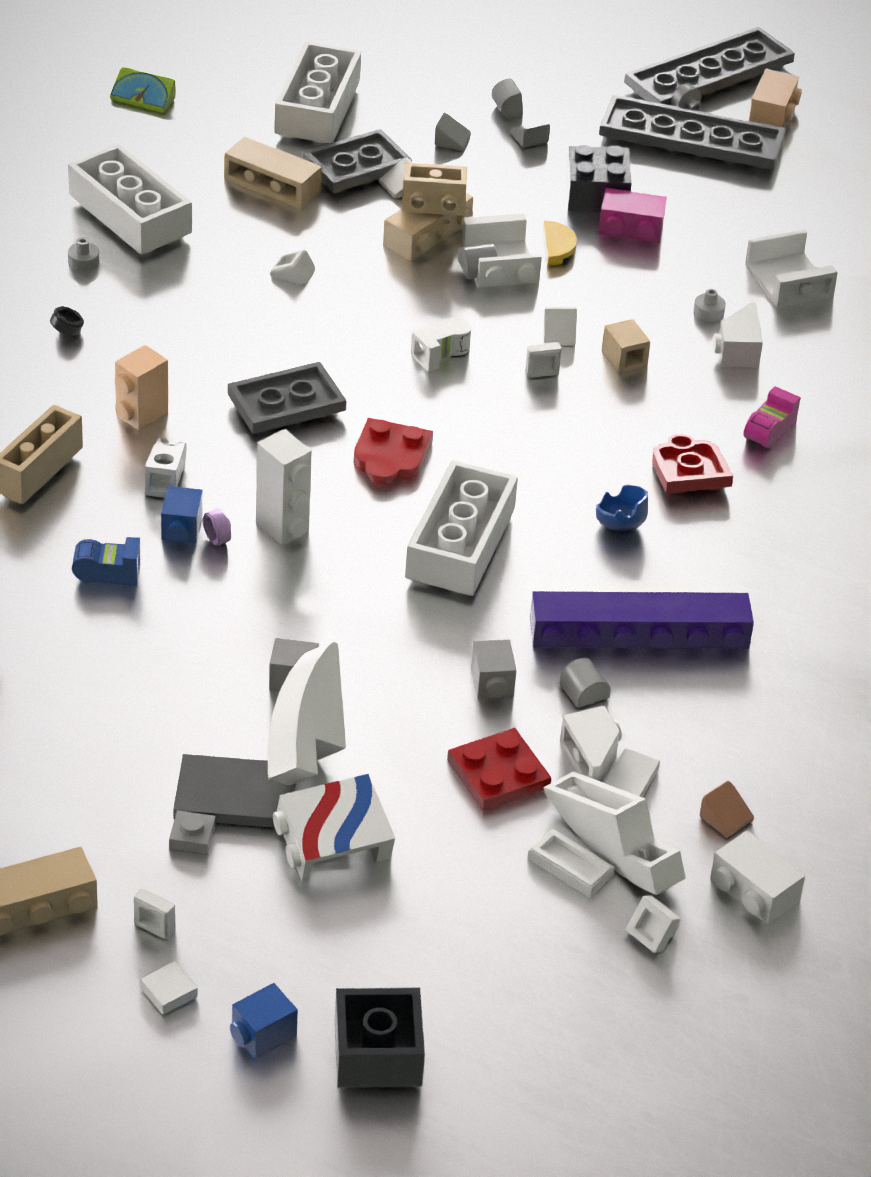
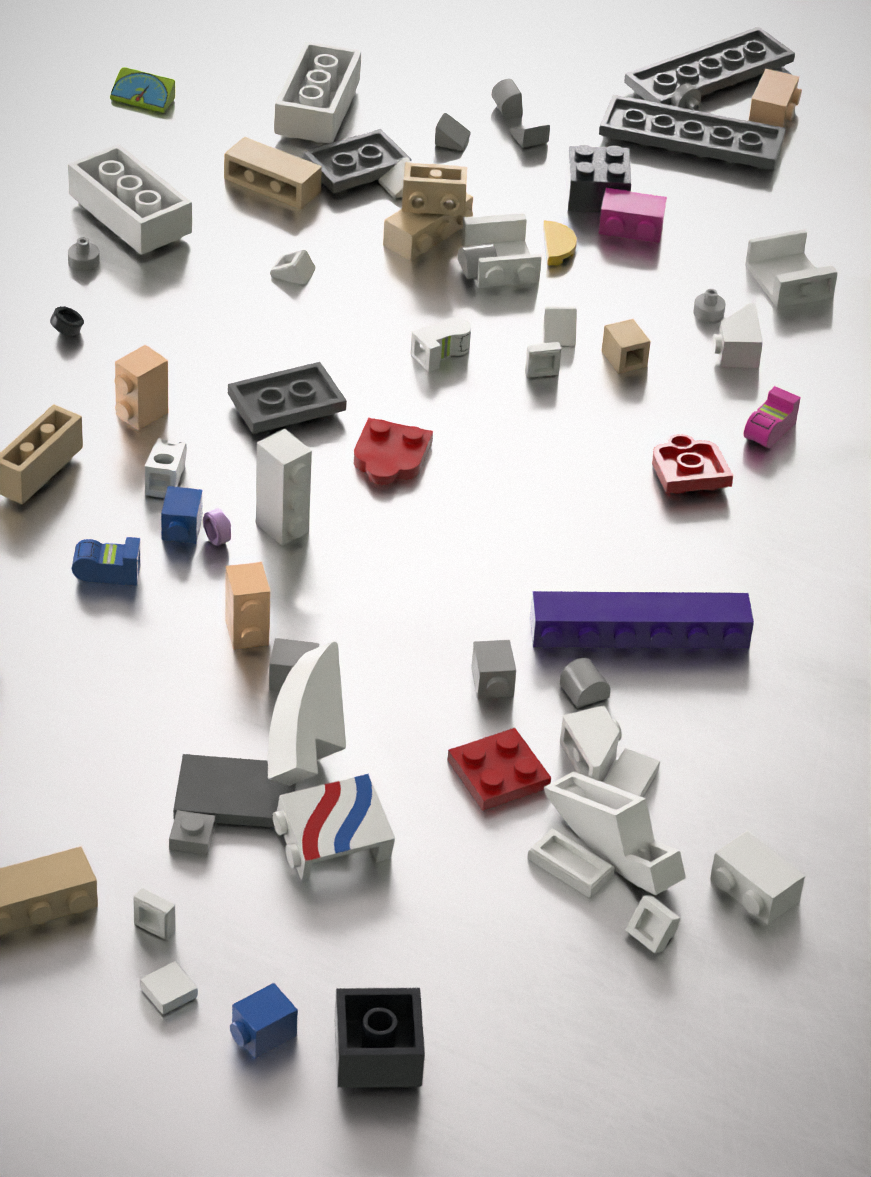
(247, 605): none -> light nougat brick
(461, 527): white brick -> none
(625, 510): blue hair -> none
(725, 809): nougat slope -> none

